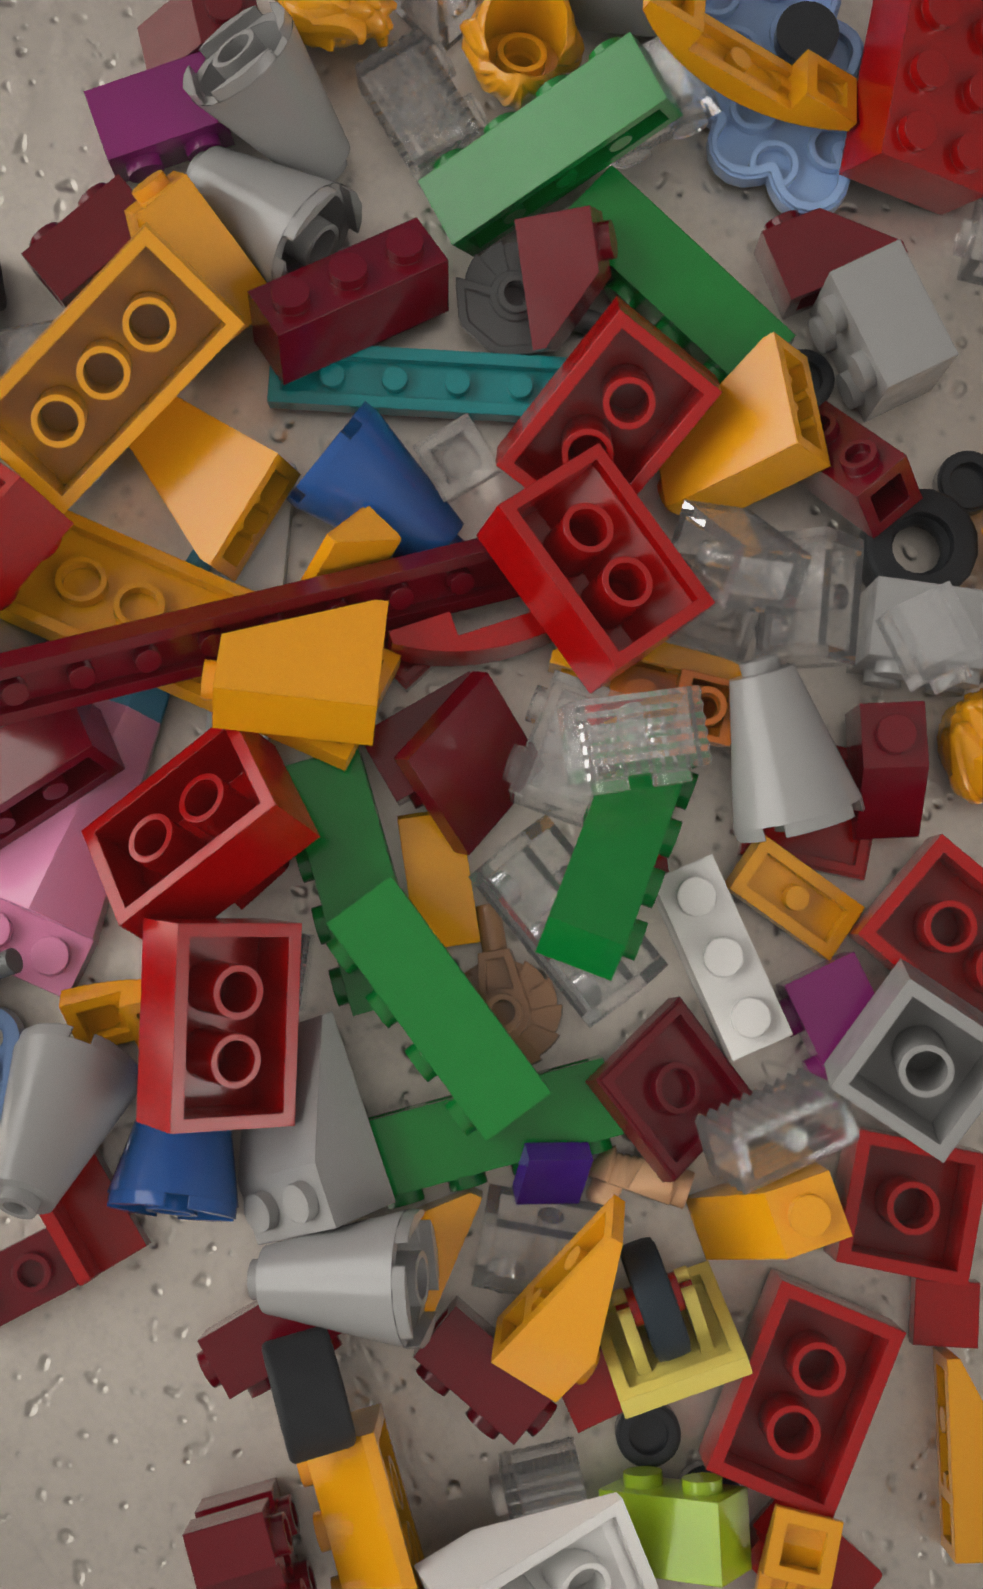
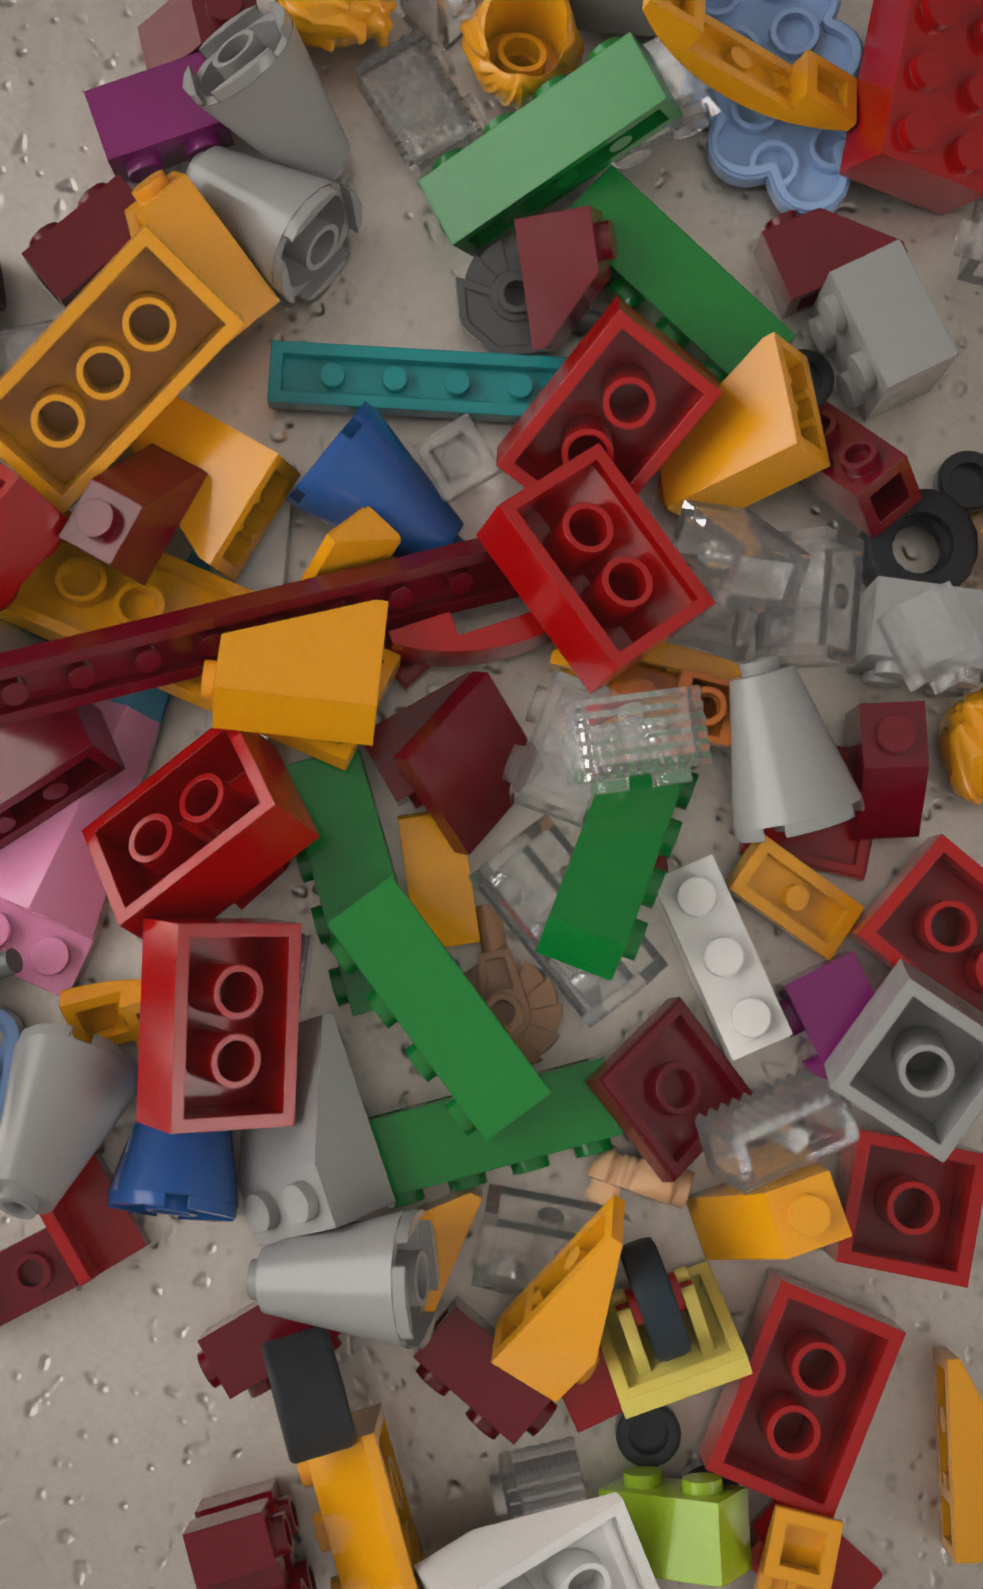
(134, 511): none -> dark red slope
(349, 300): dark red brick -> none
(552, 1173): dark purple tile -> none
(803, 28): black tile -> none
(944, 1314): red tile -> none

